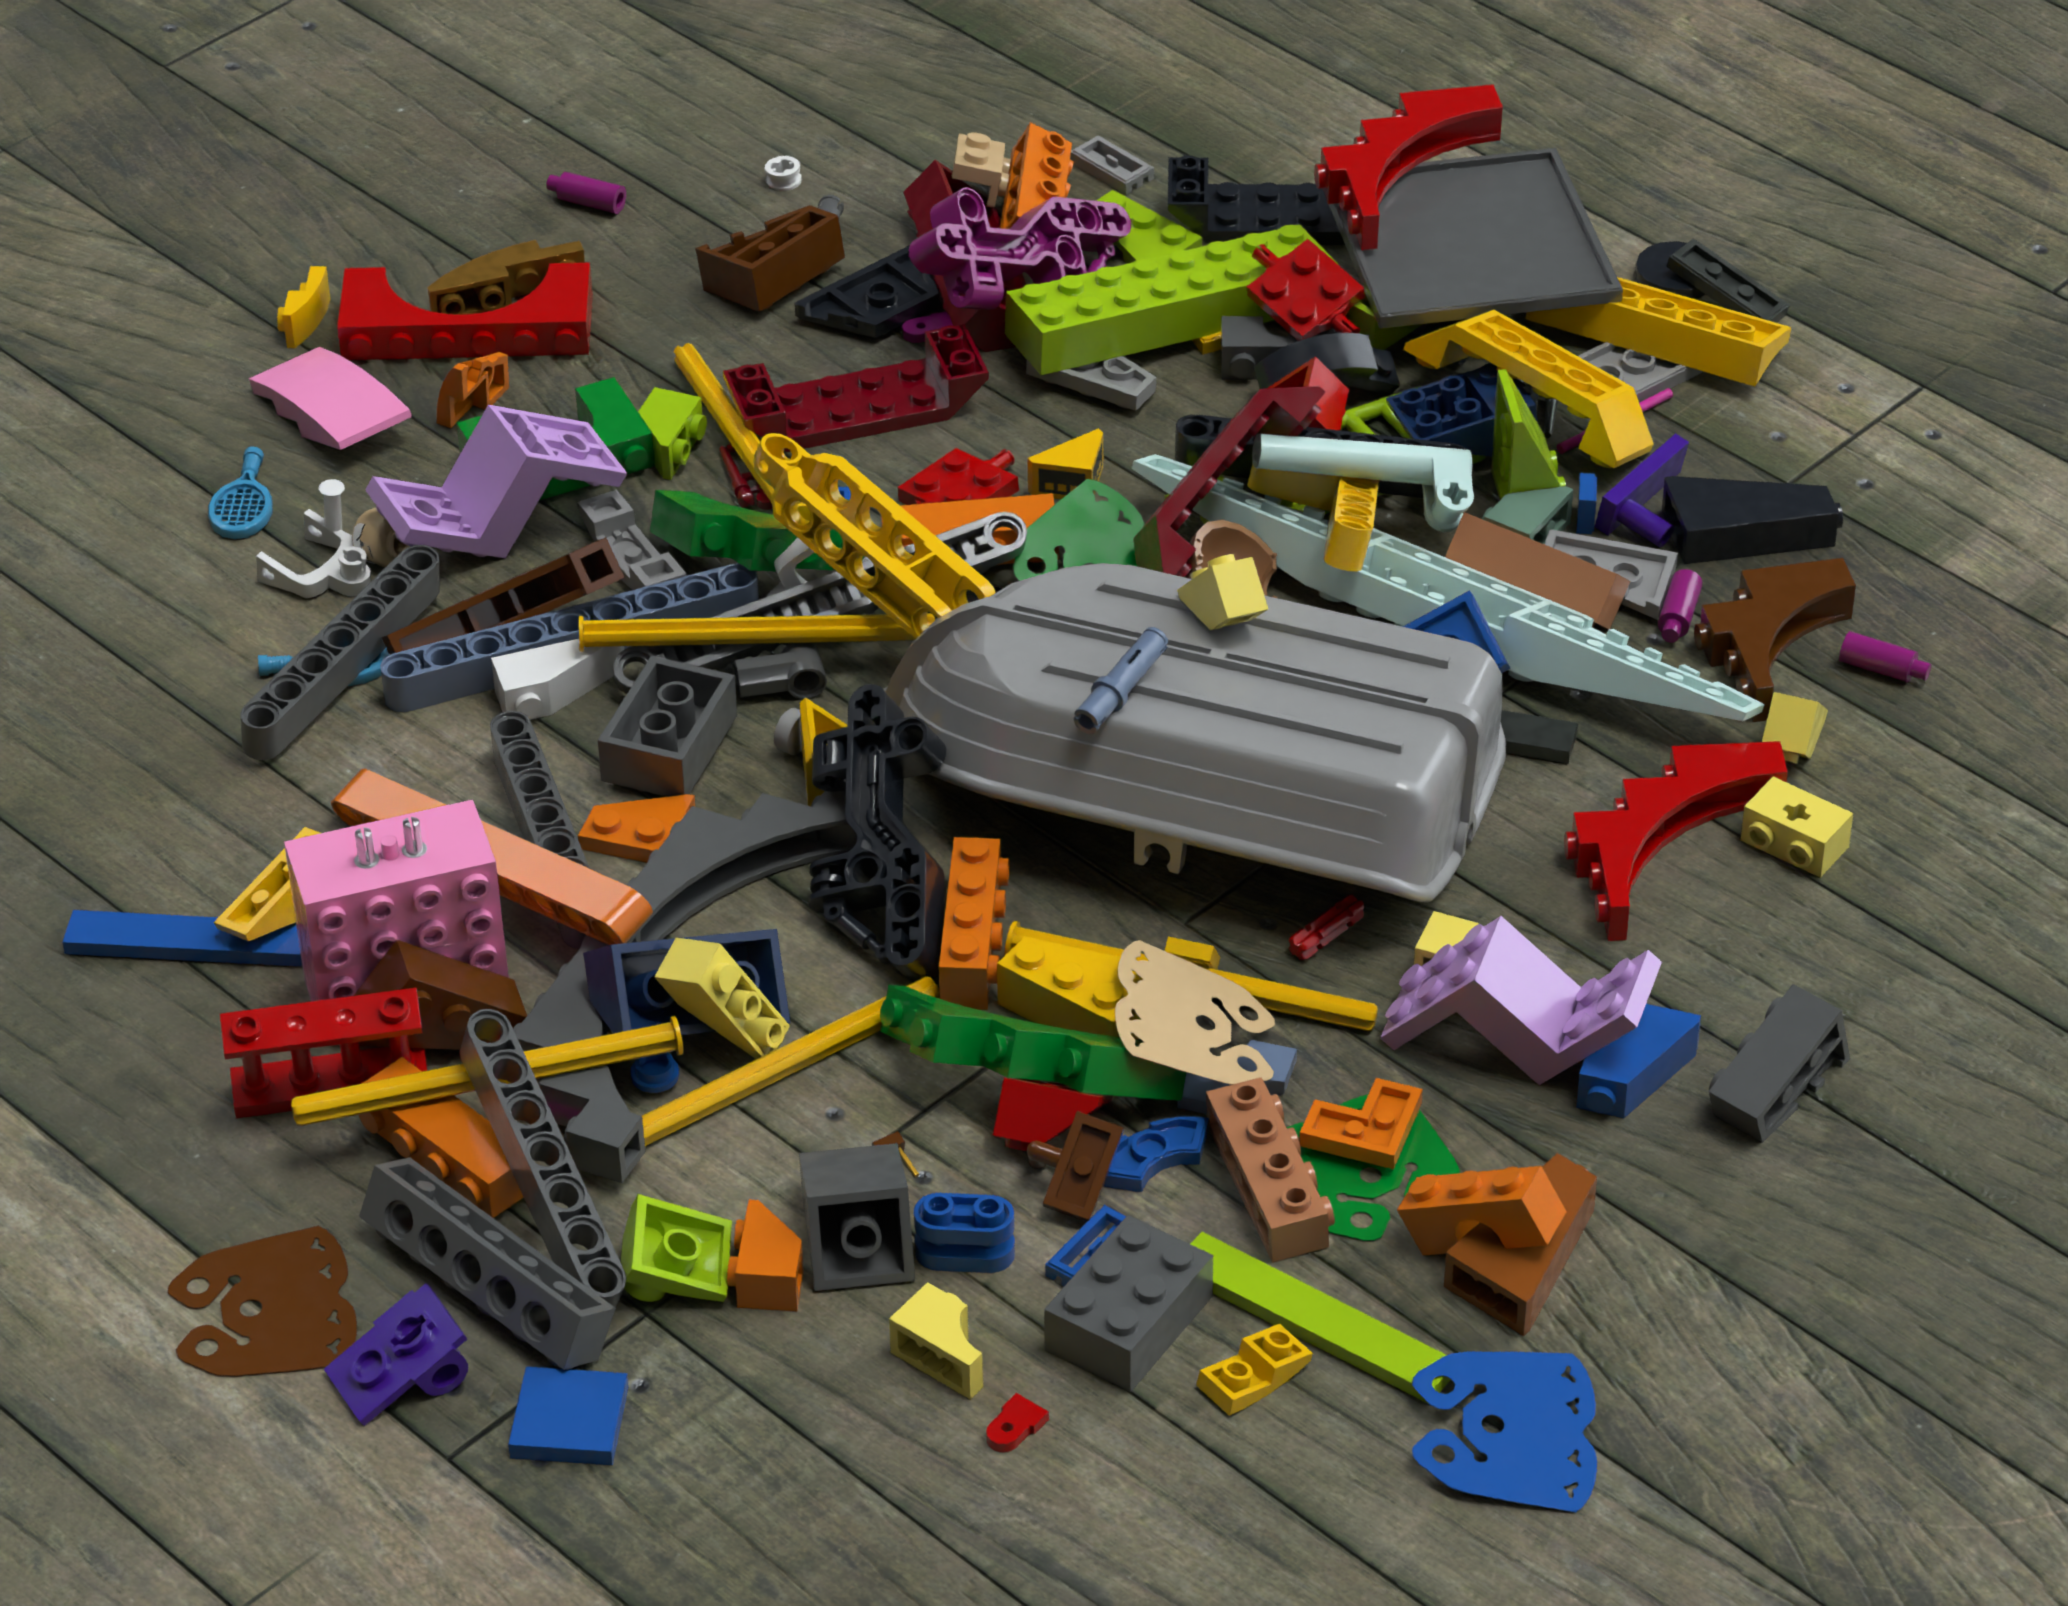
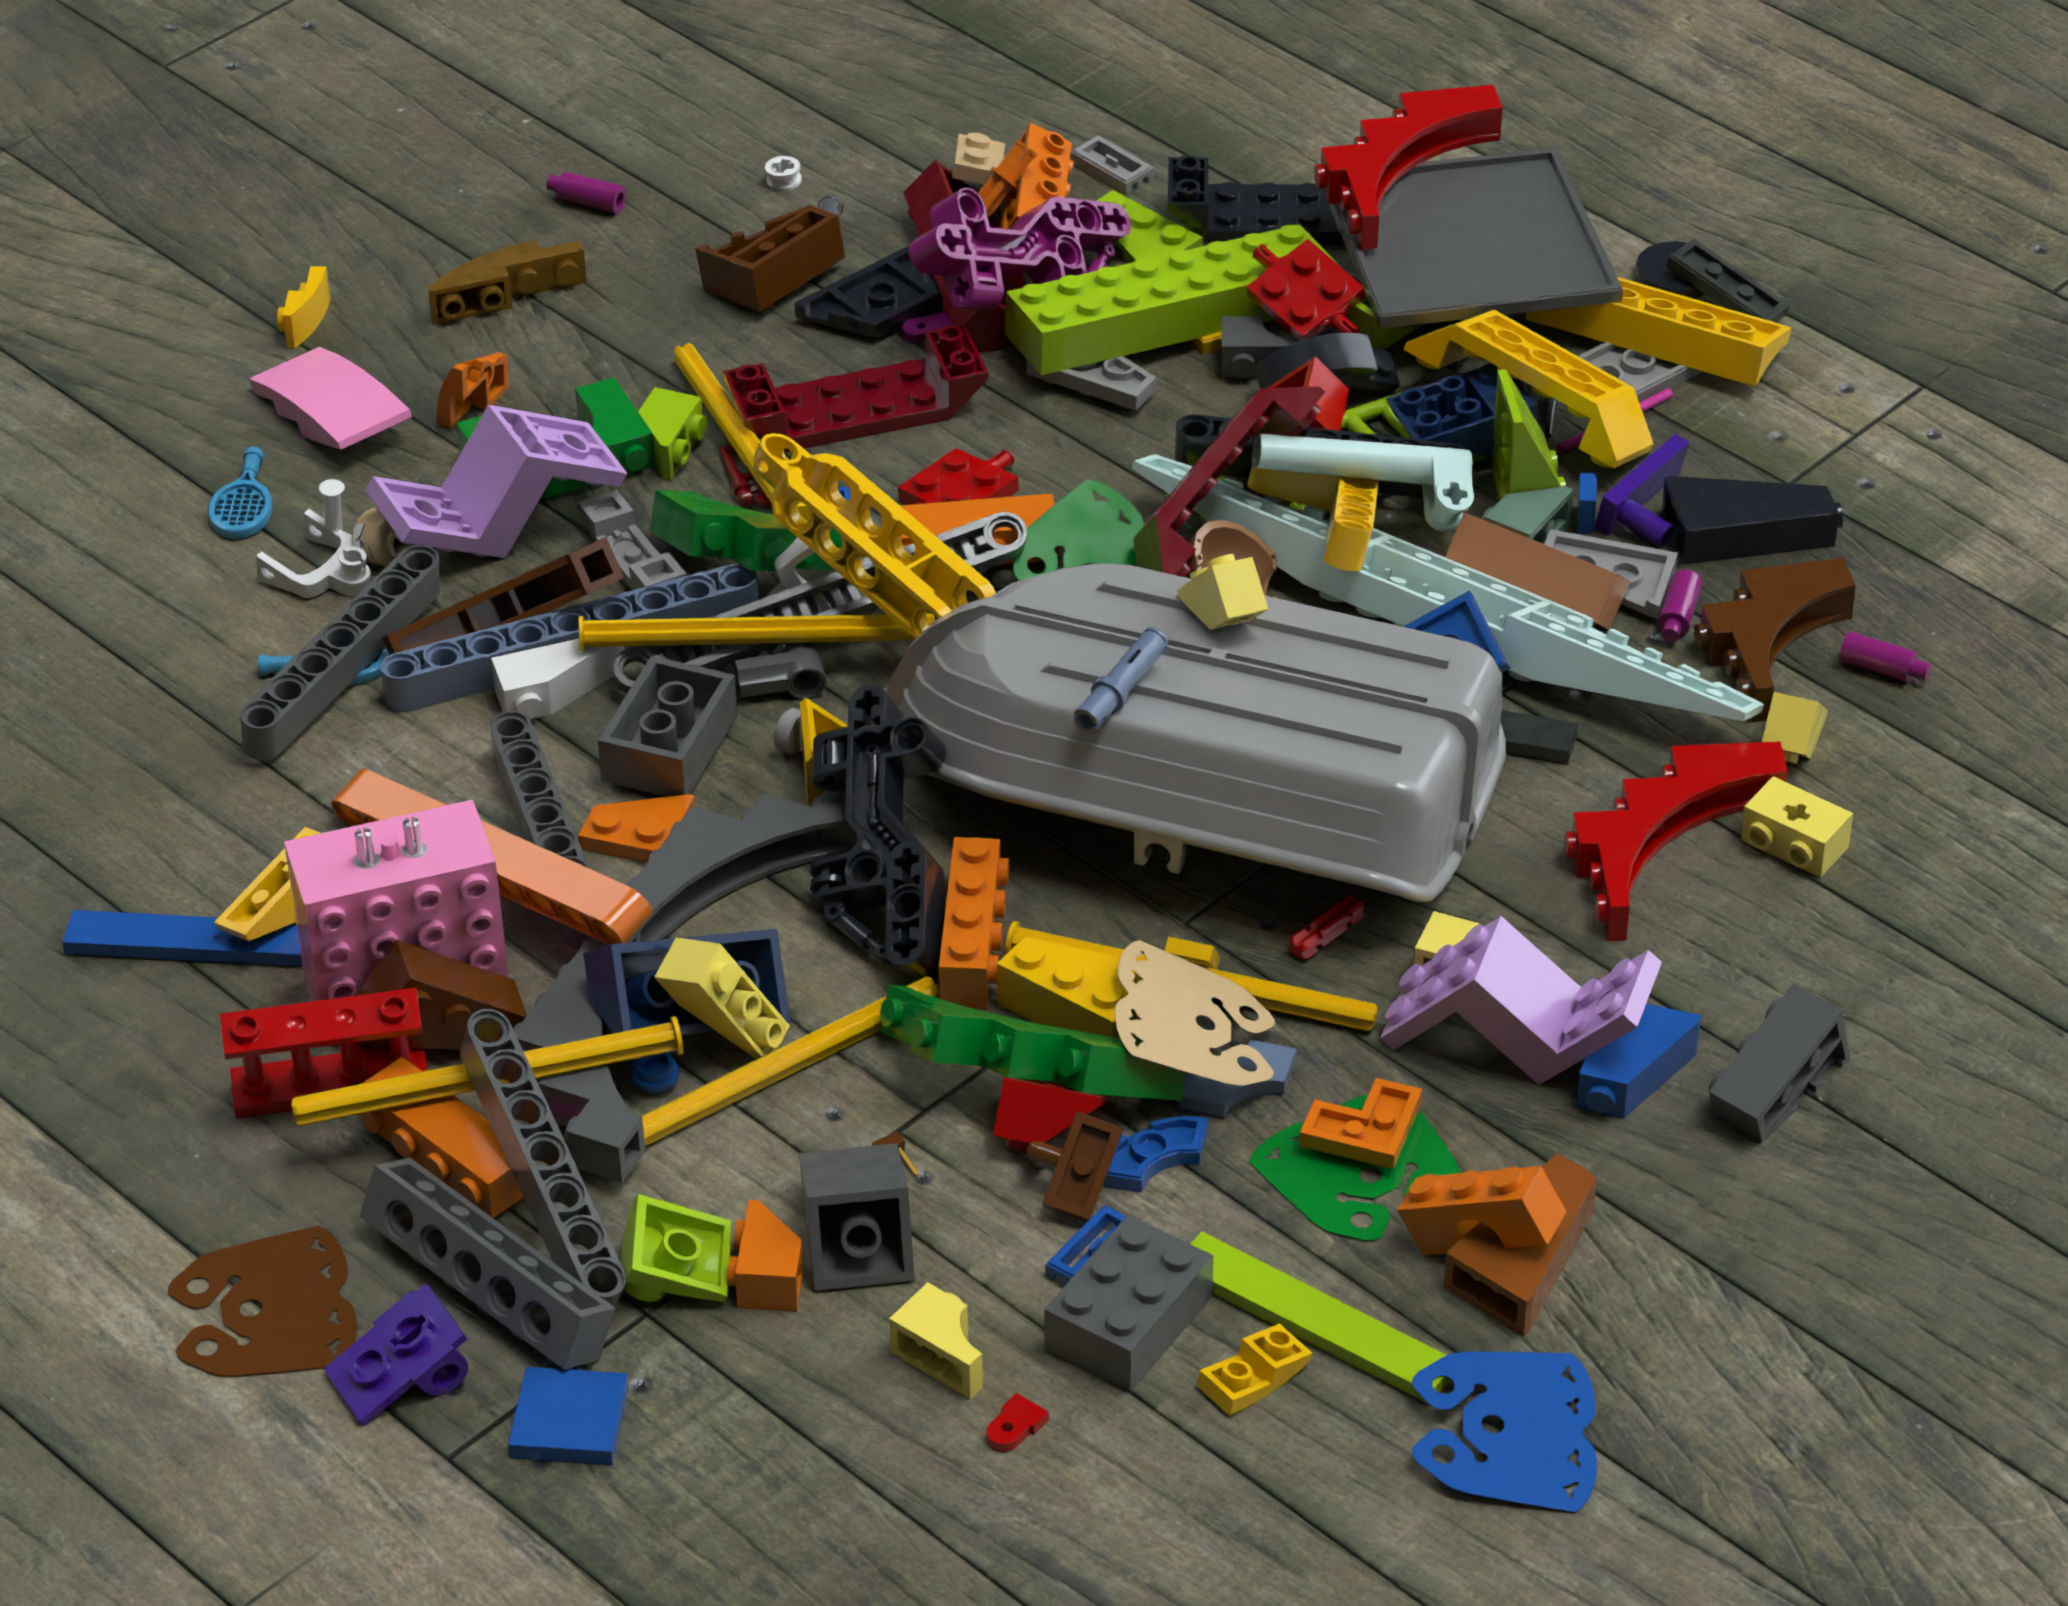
(544, 323): red arch -> none
(964, 1232): blue brick -> none
(1006, 176): none -> orange axle
(1066, 465): yellow slope -> none
(1269, 1169): nougat brick -> none

